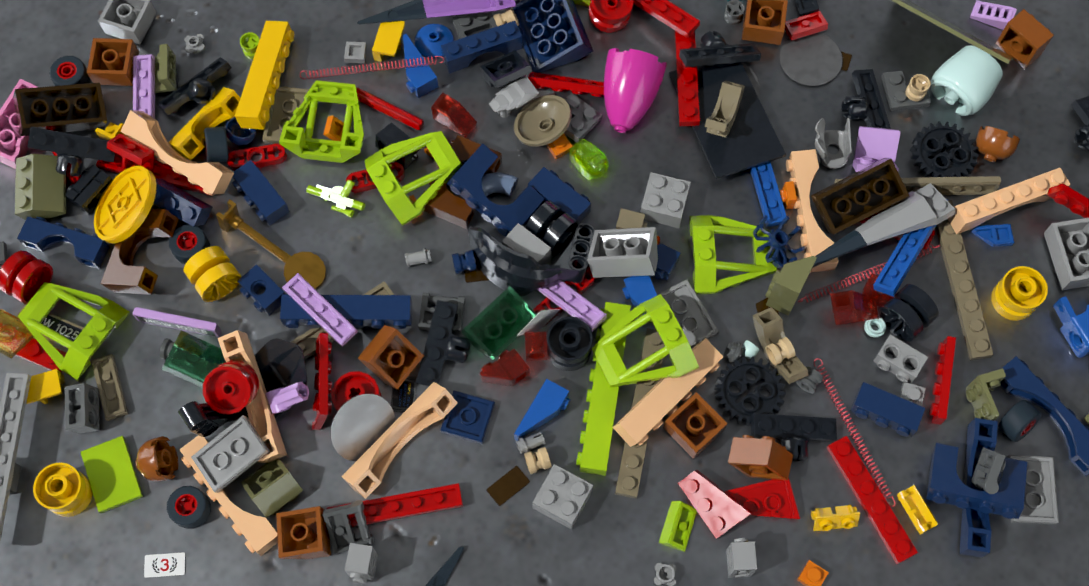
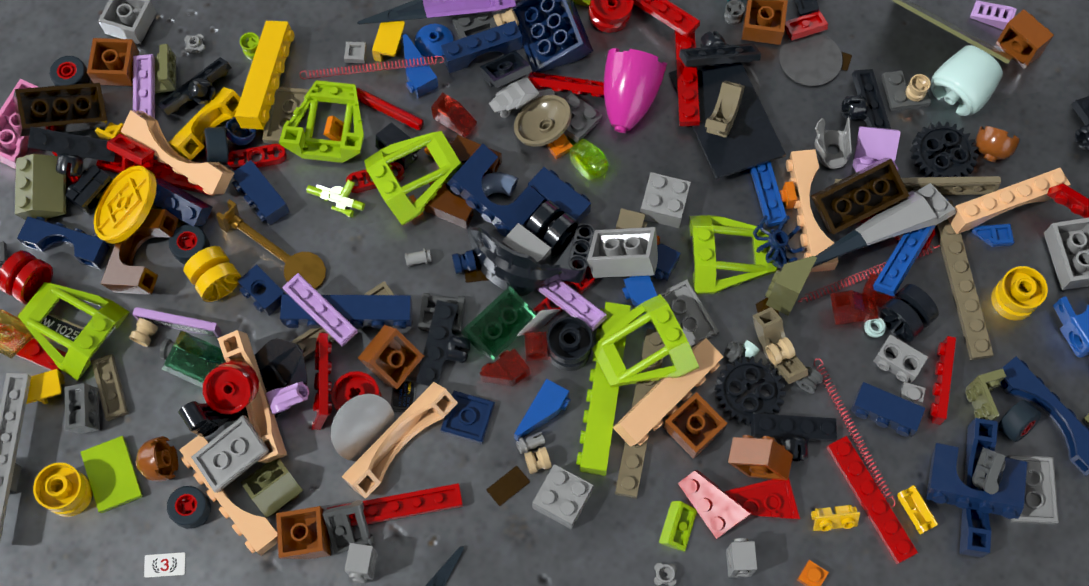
(143, 332): none -> tan wheel

